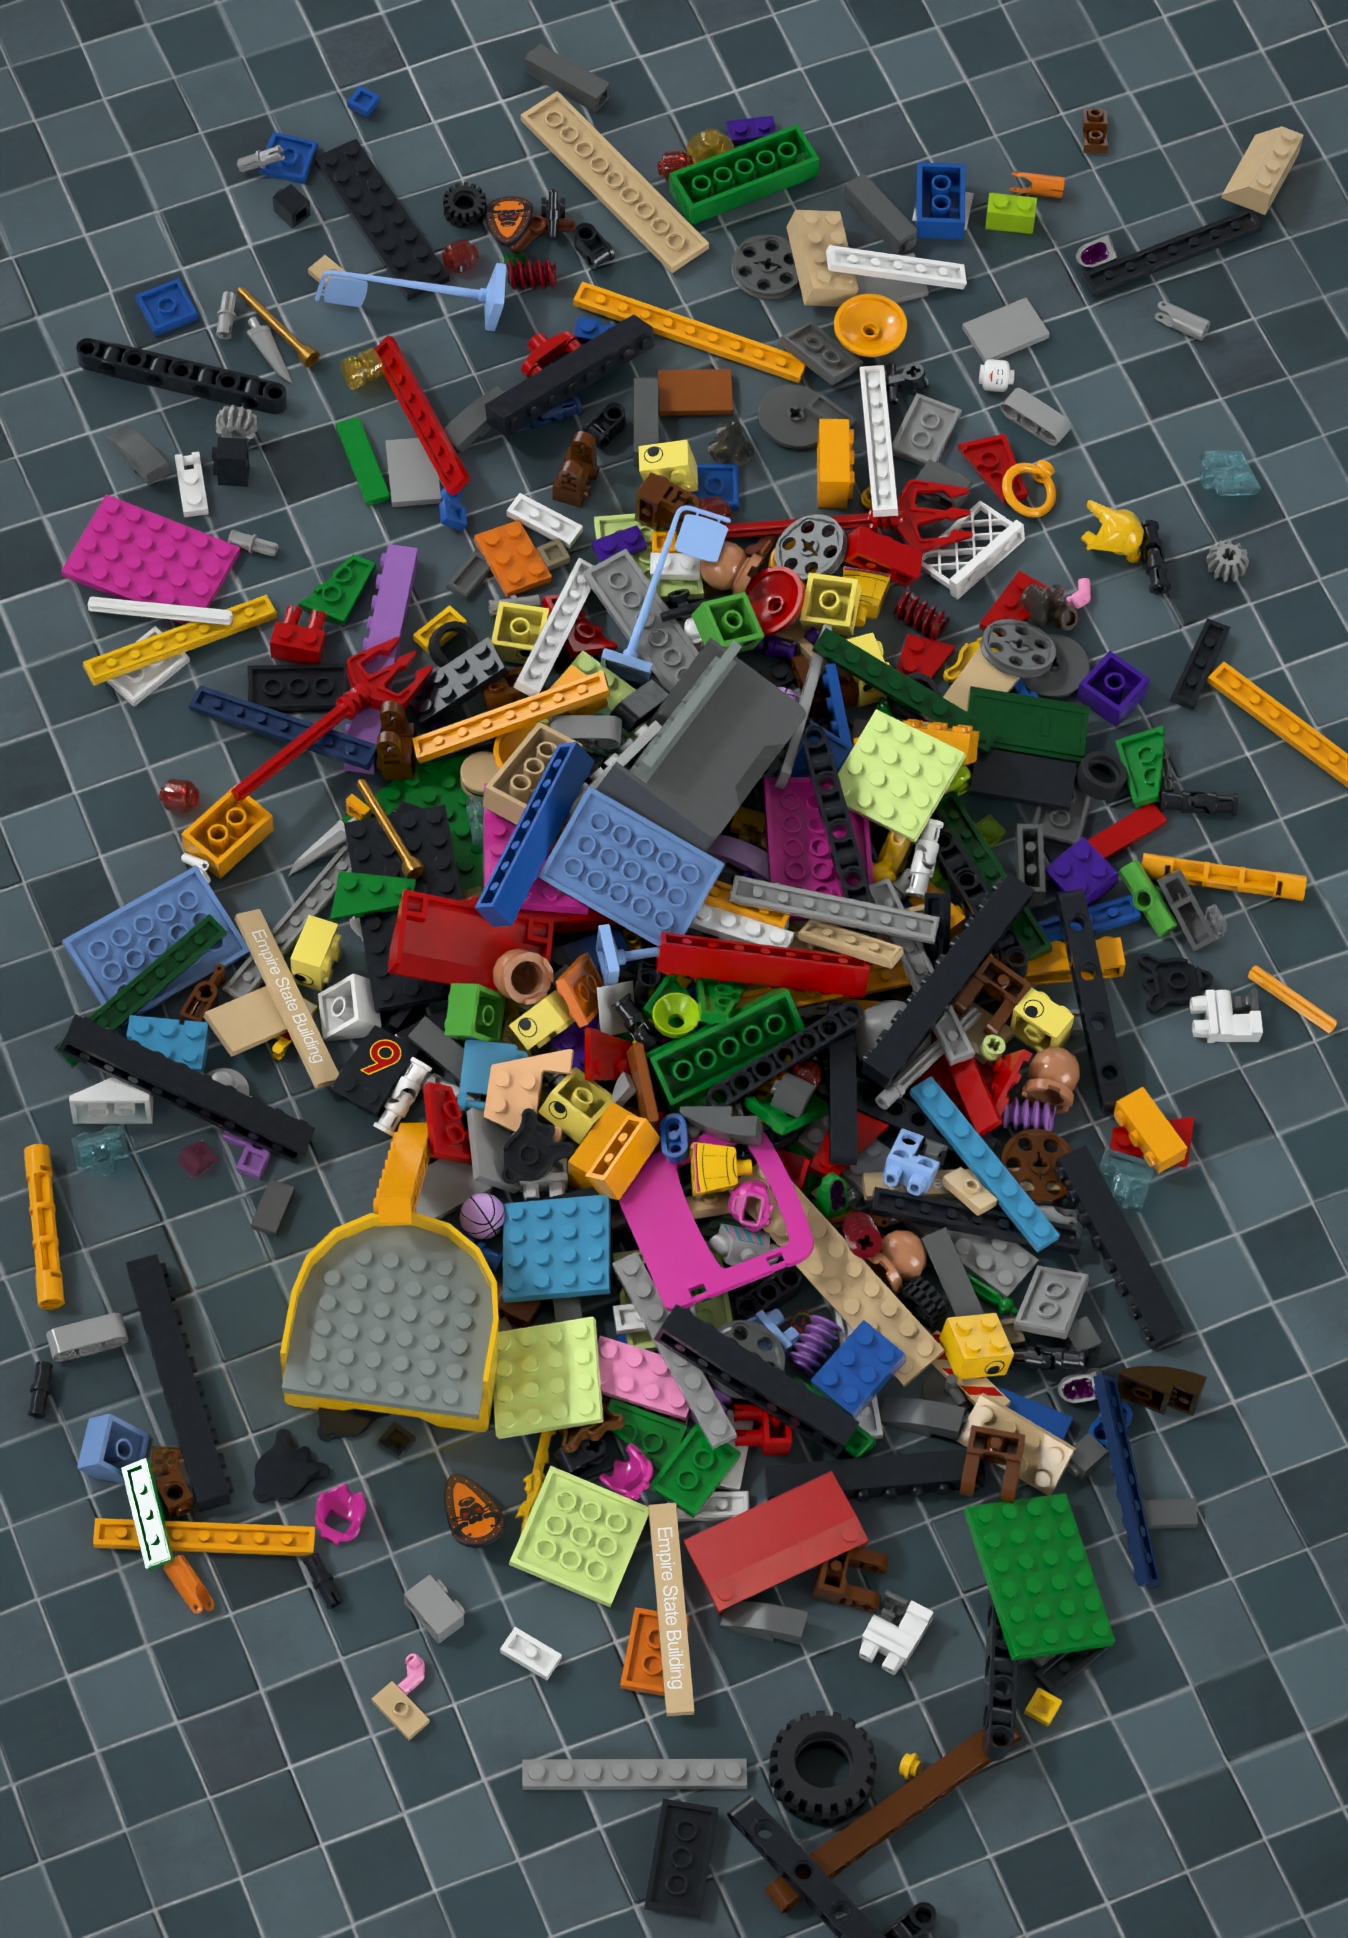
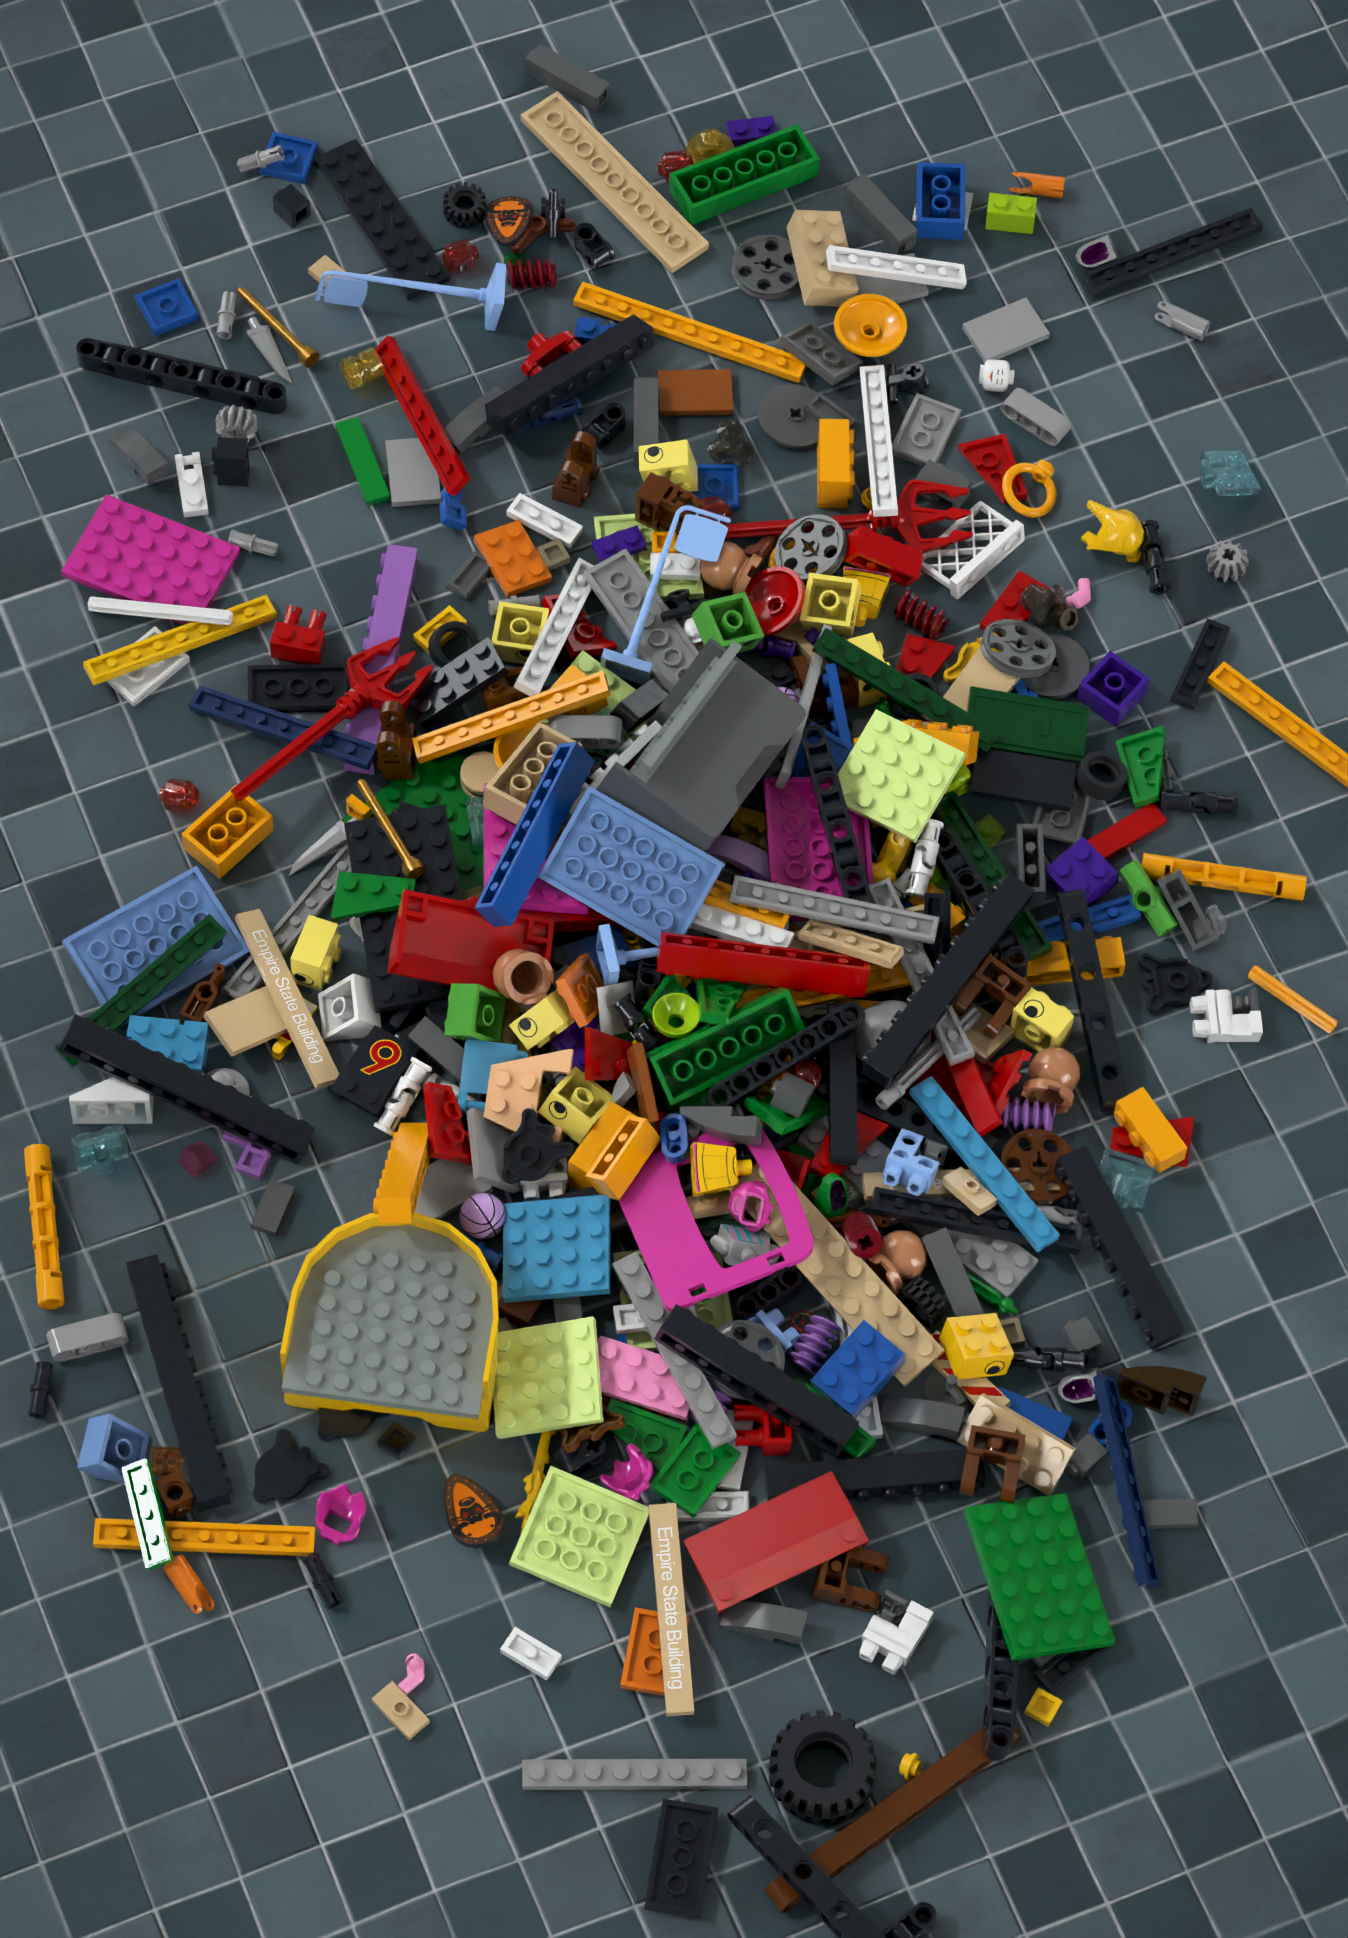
(201, 864): white piece -> none
(341, 591): green wing -> none
(363, 101): blue plate -> none
(434, 1608): light grey brick -> none
(994, 1041): yellowish green bush -> none
(1051, 1302): light grey tile -> none
(1094, 130): reddish brown slope -> none
(1263, 169): tan slope -> none

